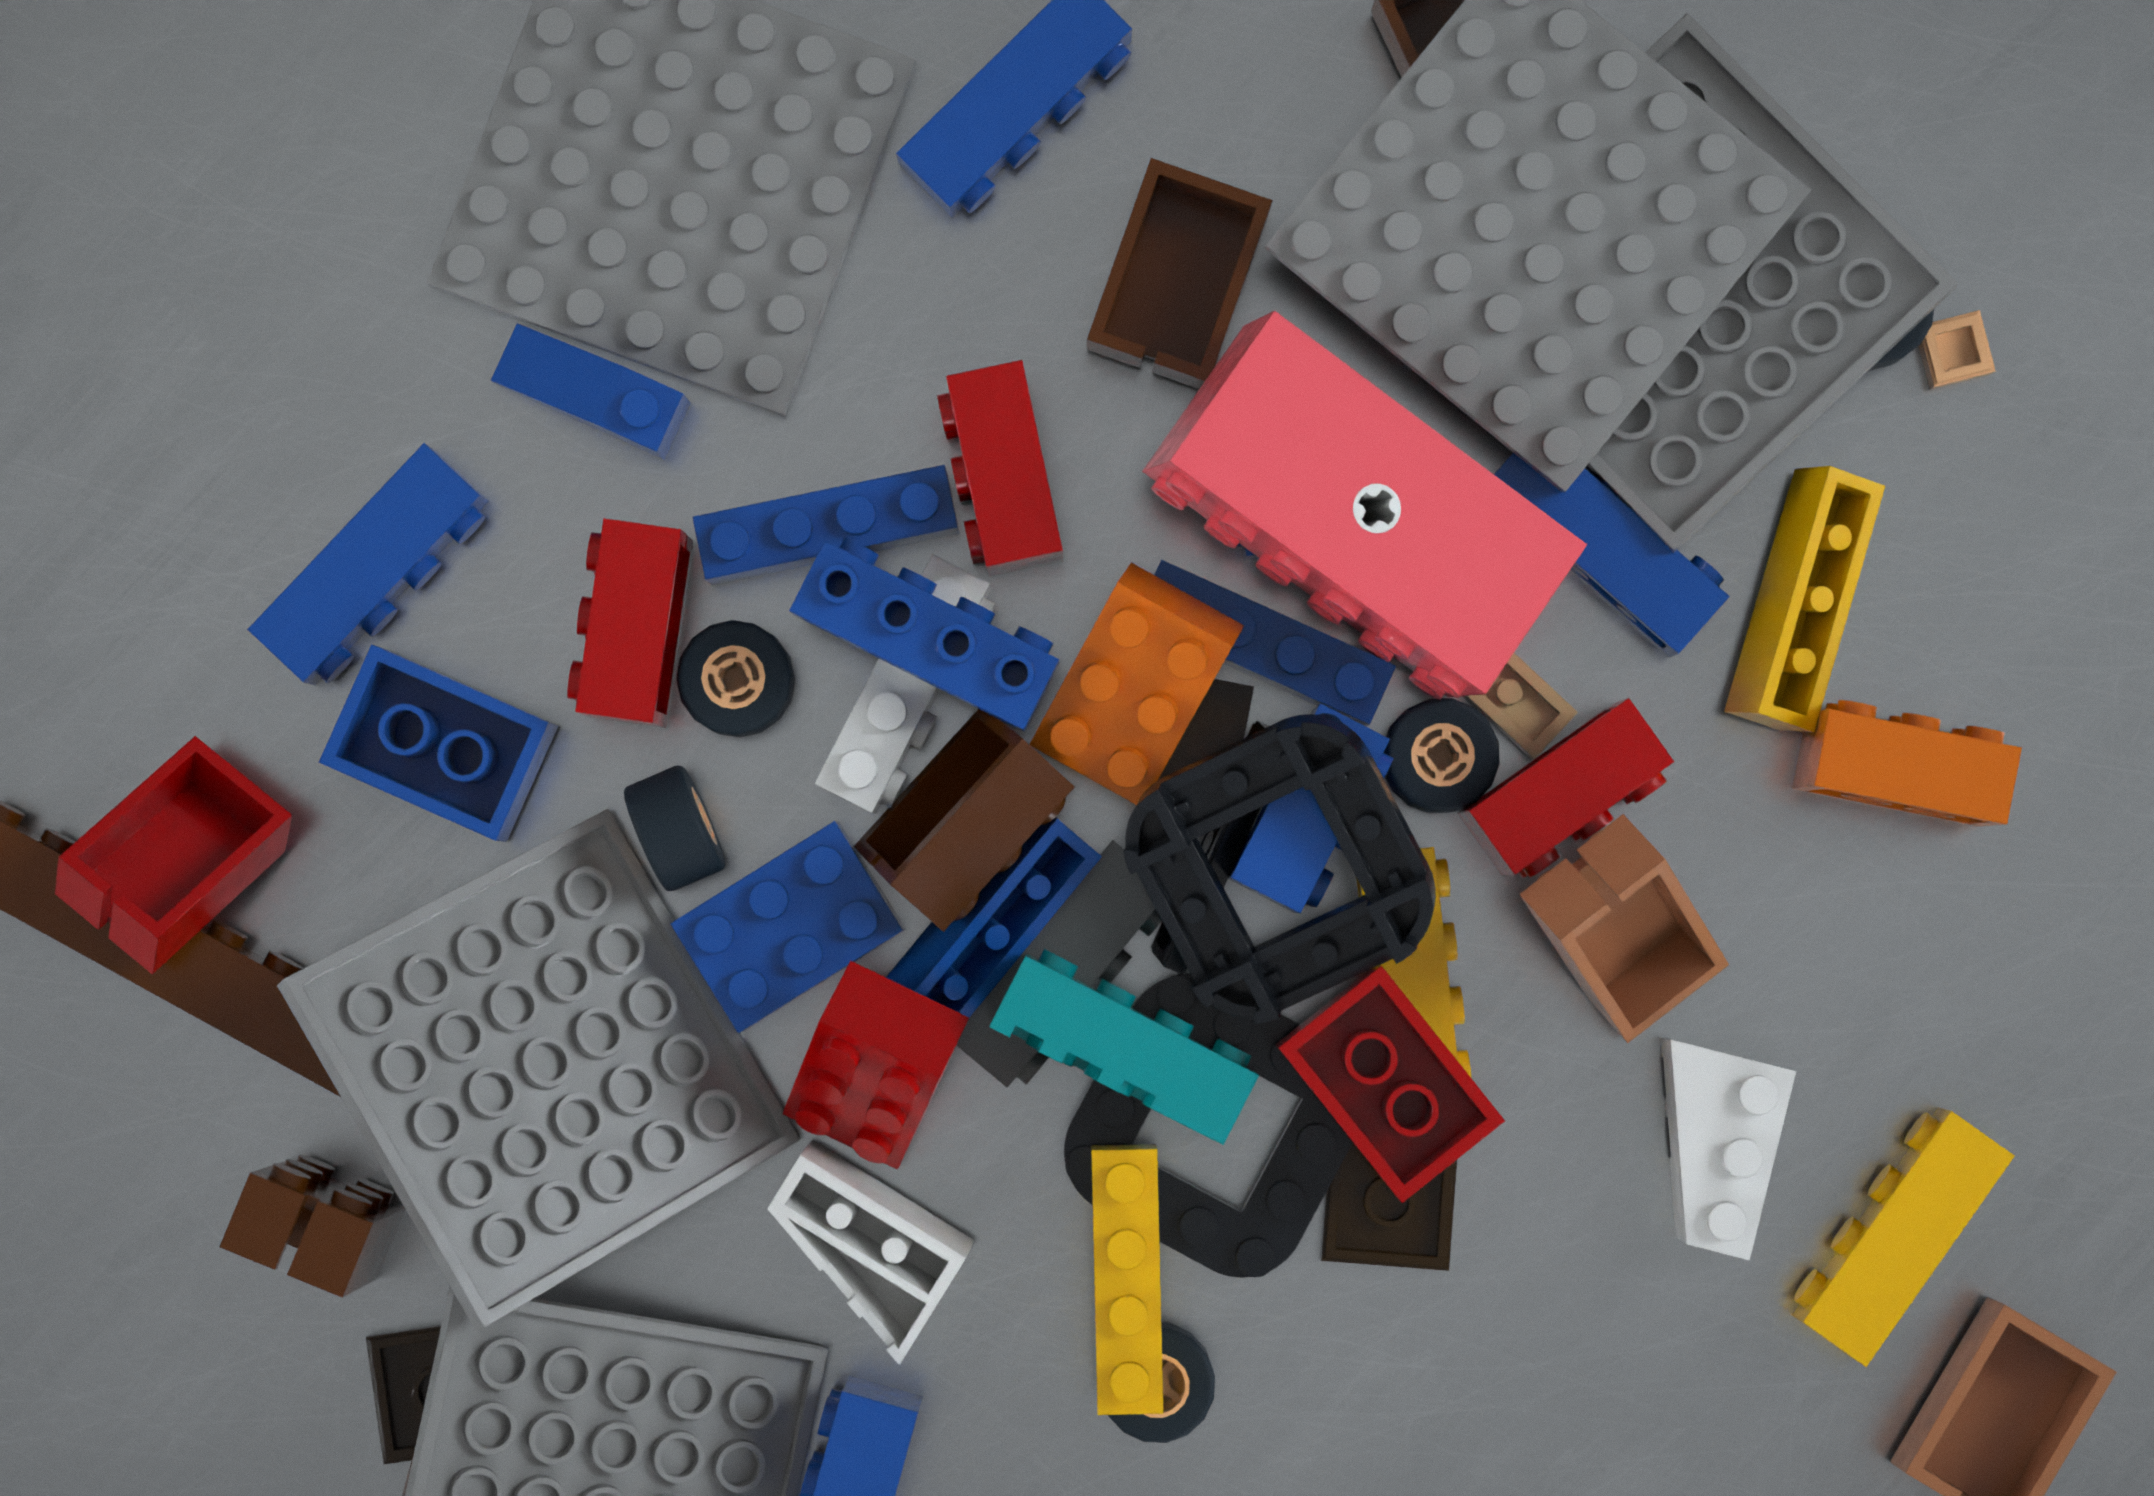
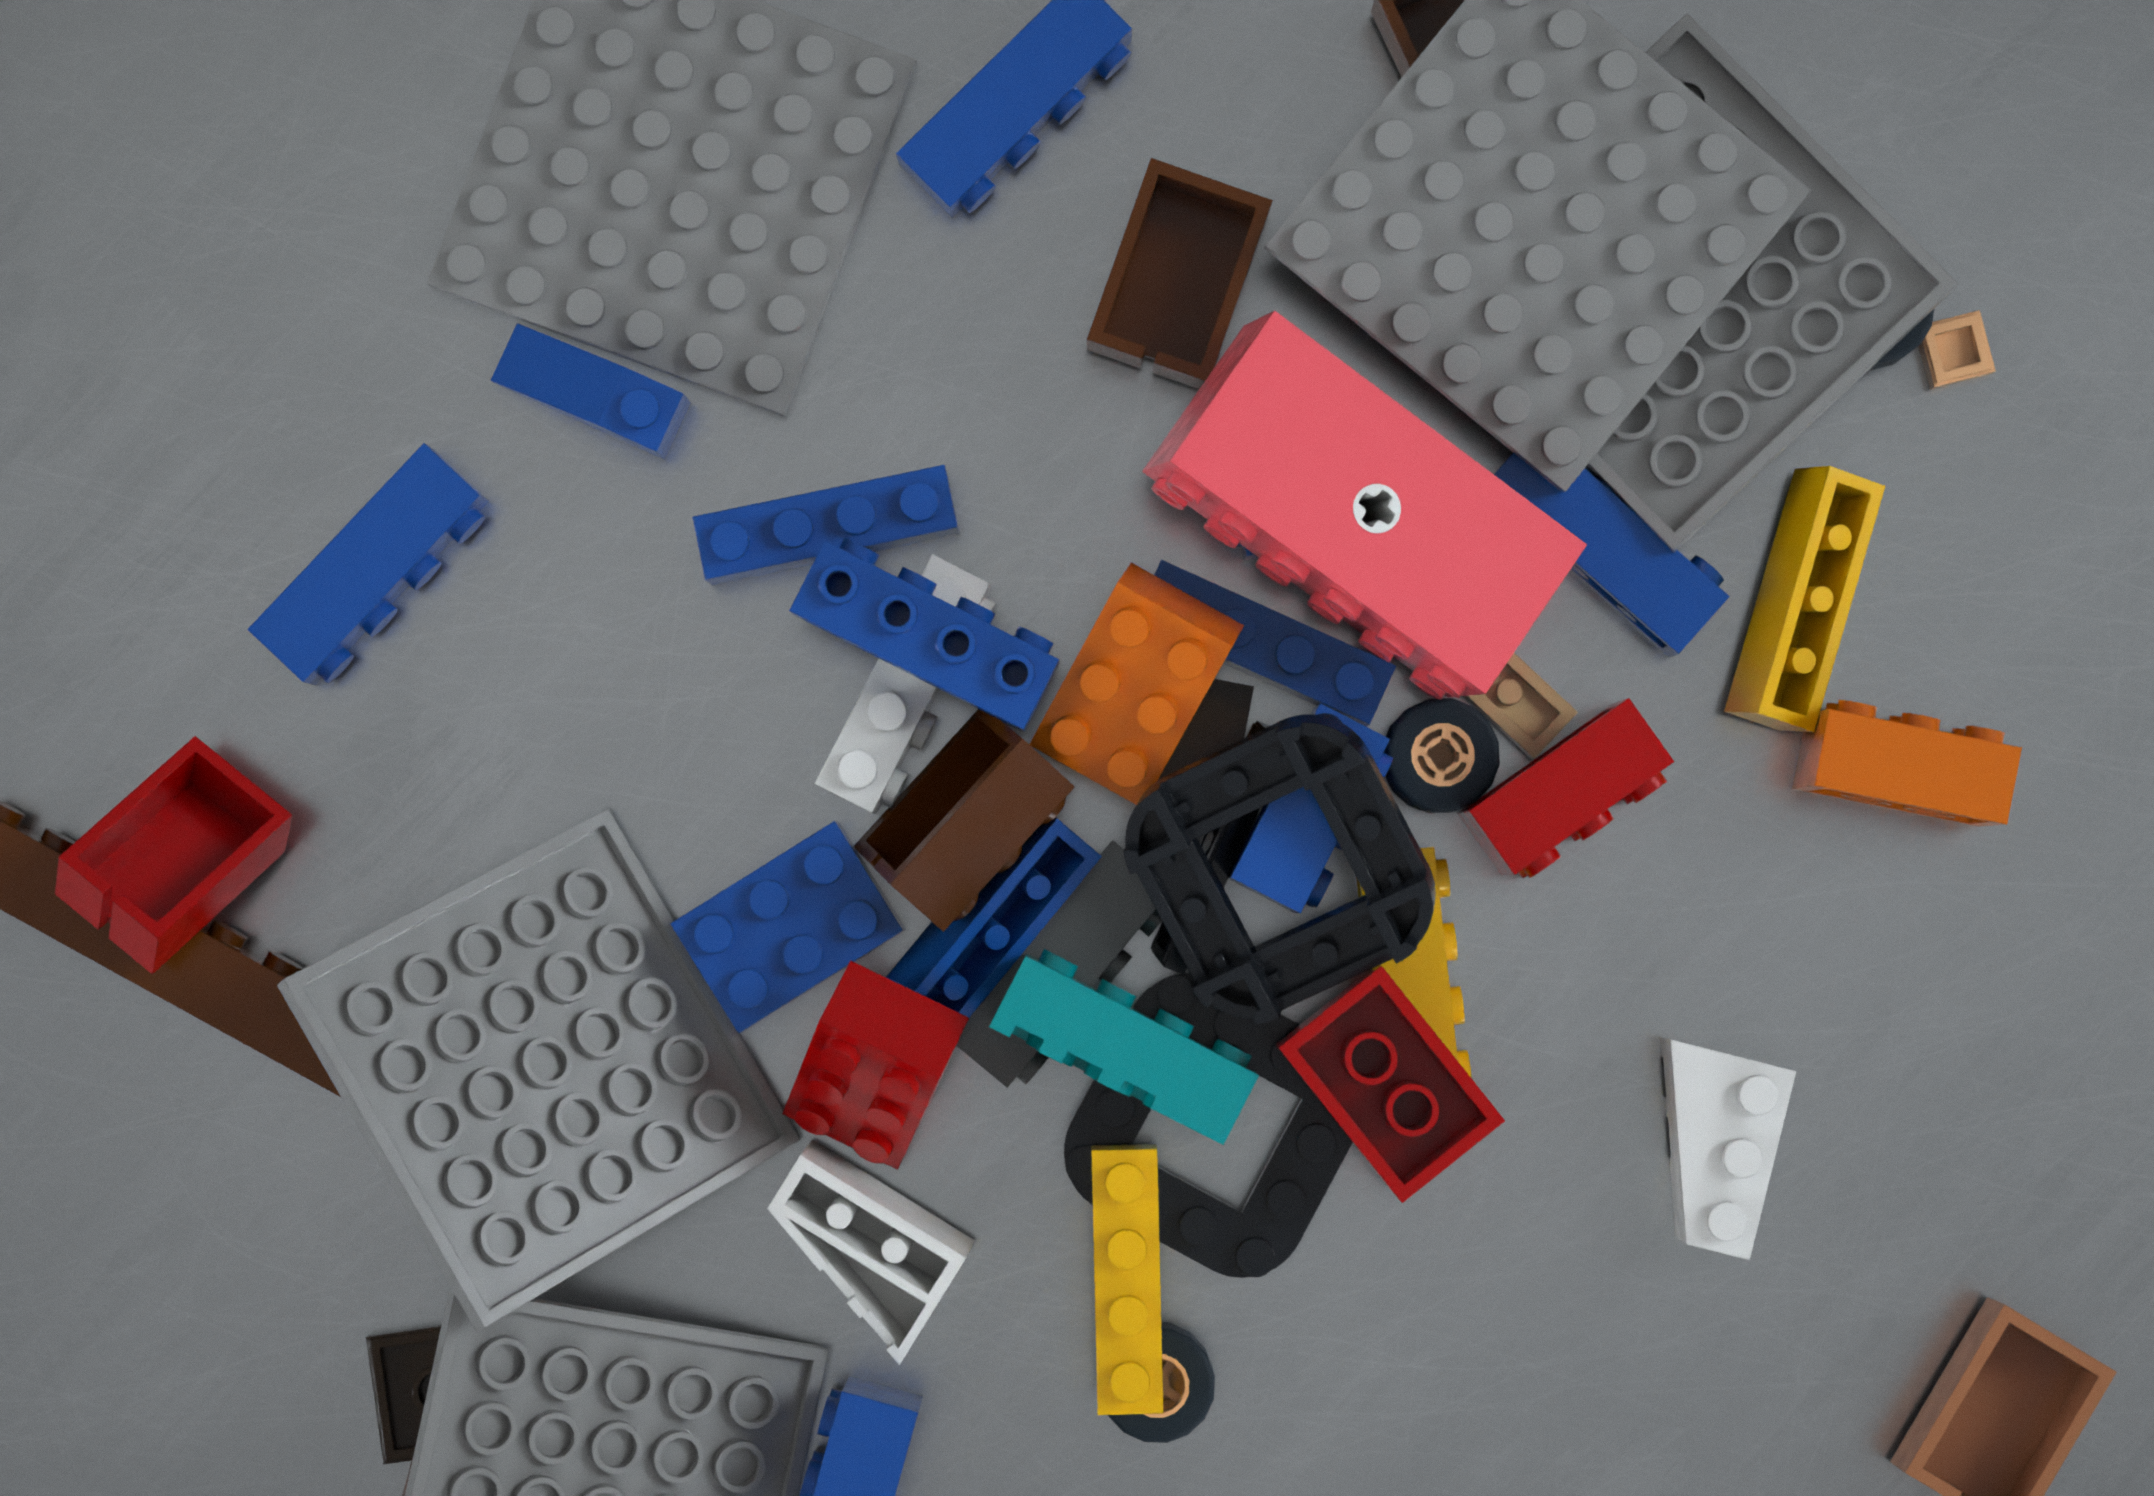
(335, 1225): reddish brown piece -> none
(438, 744): blue brick -> none
(631, 622): red piece -> none
(674, 828): black wheel -> none
(757, 686): black wheel -> none
(1001, 469): red piece -> none
(1374, 1228): dark brown tile -> none
(1625, 928): nougat piece -> none
(1901, 1234): yellow brick -> none

